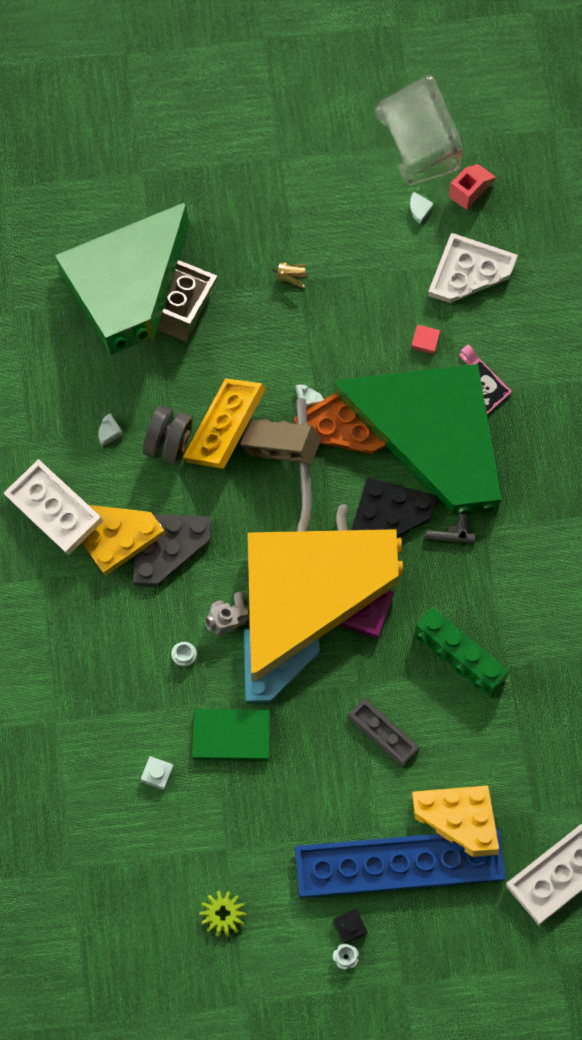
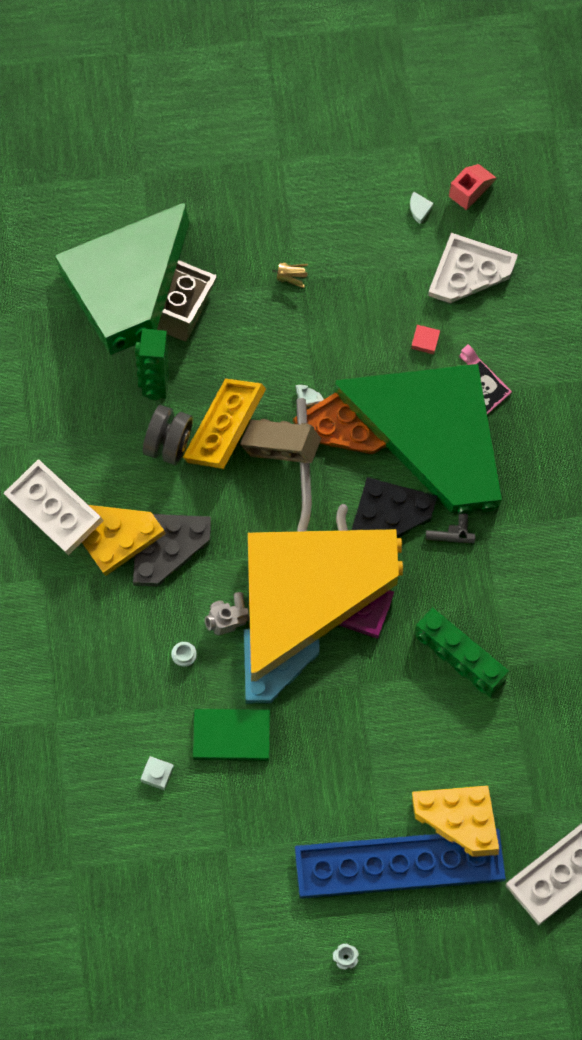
(109, 430): light aqua tile -> none
(152, 363): none -> green brick
(230, 921): lime gear -> none
(350, 926): black plate -> none
(383, 732): dark grey tile -> none
(421, 131): clear windscreen -> none

